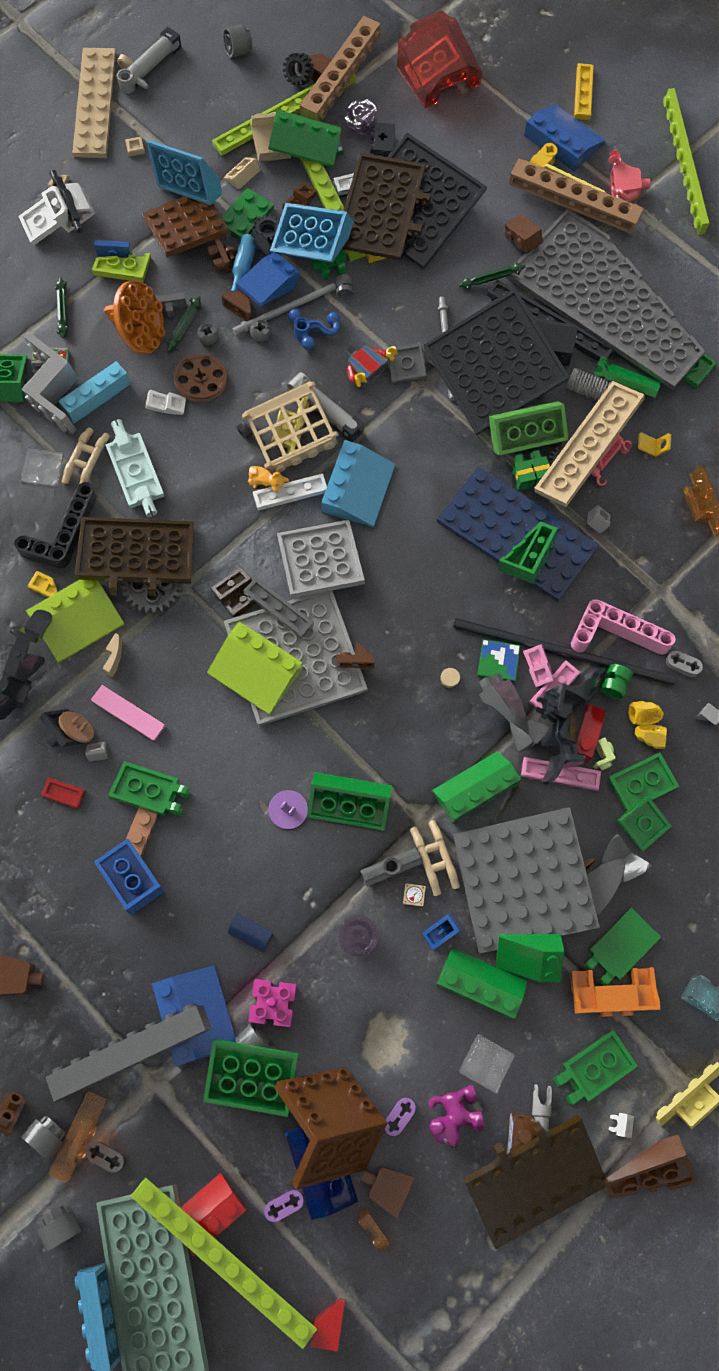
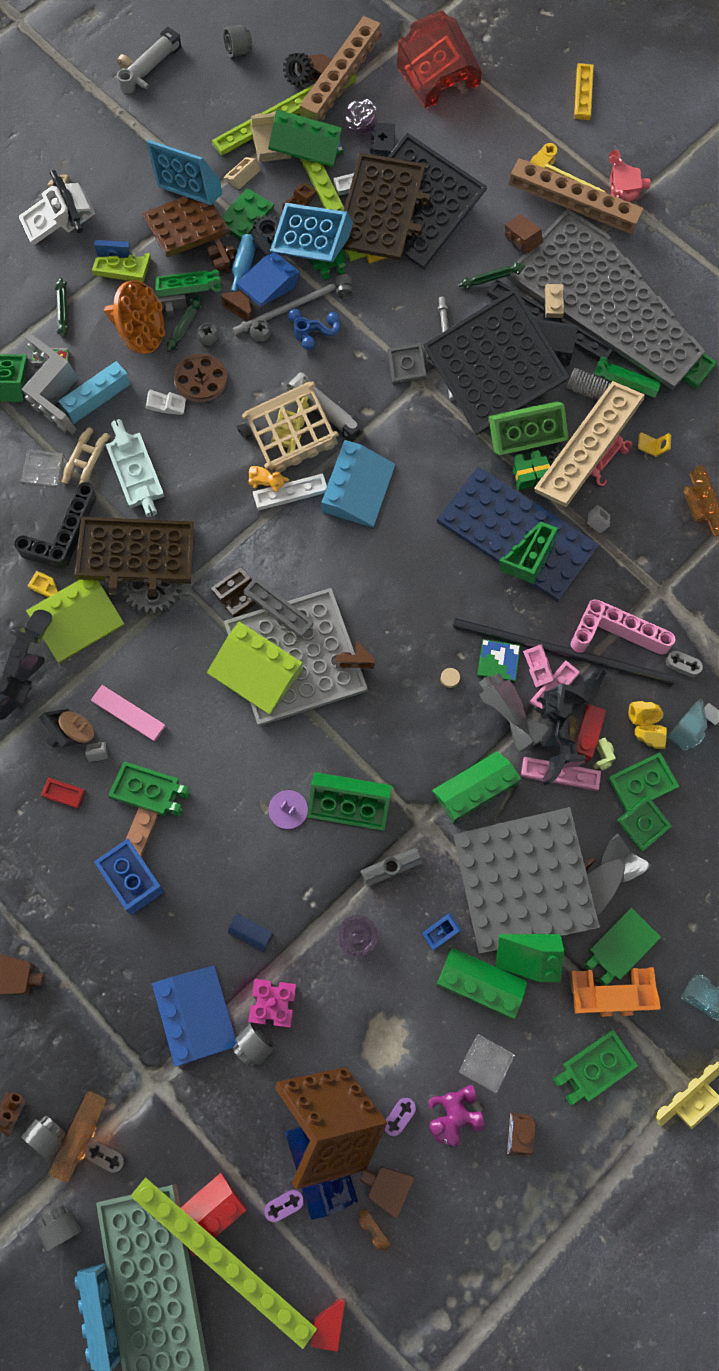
(94, 103): tan plate -> none
(114, 650): tan slope -> none
(128, 1052): dark grey brick -> none
(135, 146): tan tile -> none
(187, 283): none -> green tile
(247, 1076): green slope -> none
(320, 558): light grey plate -> none
(368, 364): torso -> none
(414, 895): tile -> none
(432, 868): tan piece -> none
(535, 1180): dark brown hinge -> none
(539, 1111): light grey piece -> none
(554, 301): none -> tan plate
(572, 138): blue slope -> none
(616, 681): green wheel -> none
(624, 1126): white tile -> none
(656, 1167): reddish brown wedge -> none
(687, 165): lime plate -> none
(690, 728): none -> clear light blue slope

